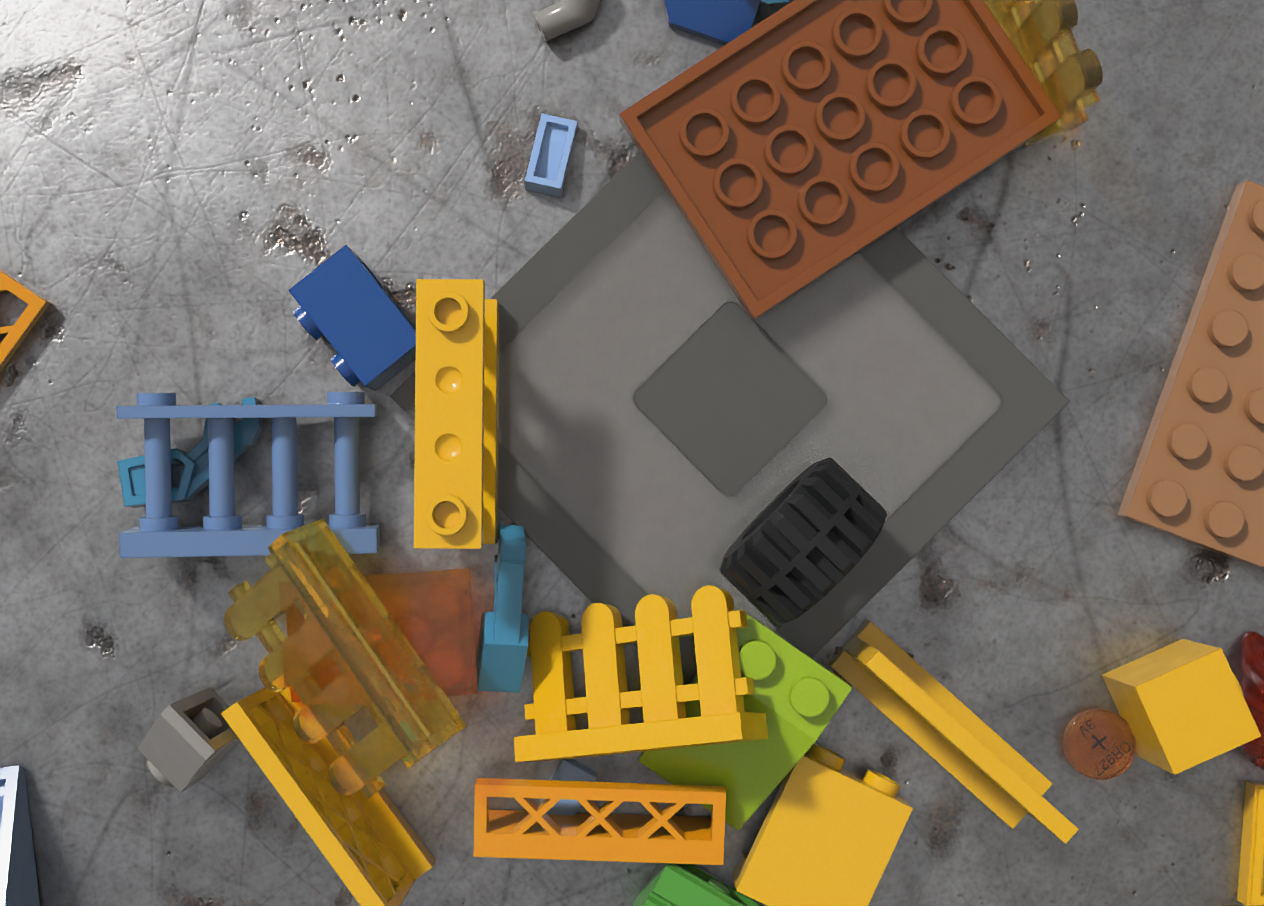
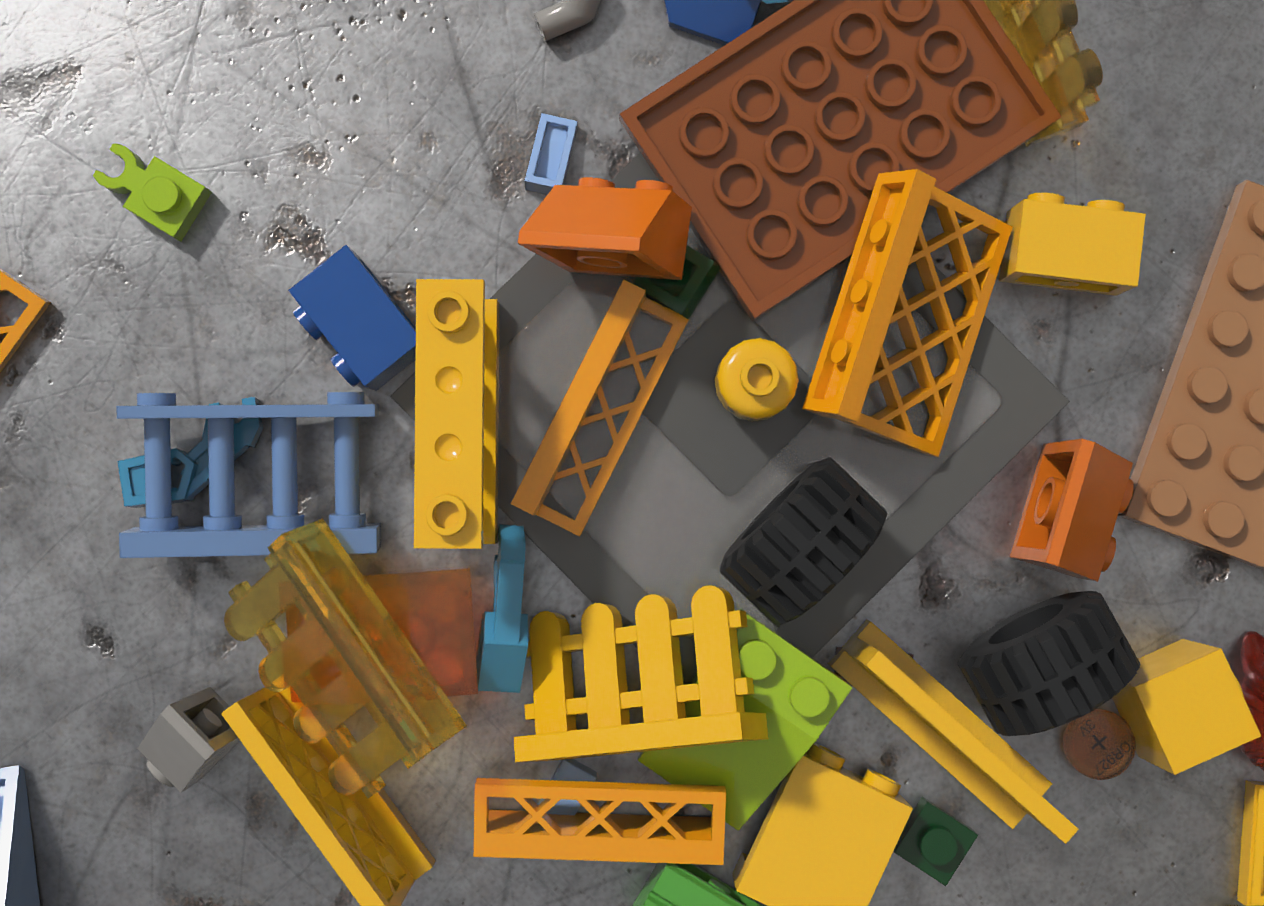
(158, 193): none -> lime plate
(580, 398): none -> light orange fence
(611, 229): none -> orange slope
(685, 293): none -> dark green plate
(756, 379): none -> yellow head
(875, 298): none -> light orange fence
(934, 841): none -> dark green plate
(1049, 664): none -> black tyre
(1073, 245): none -> yellow brick
(1073, 509): none -> orange slope

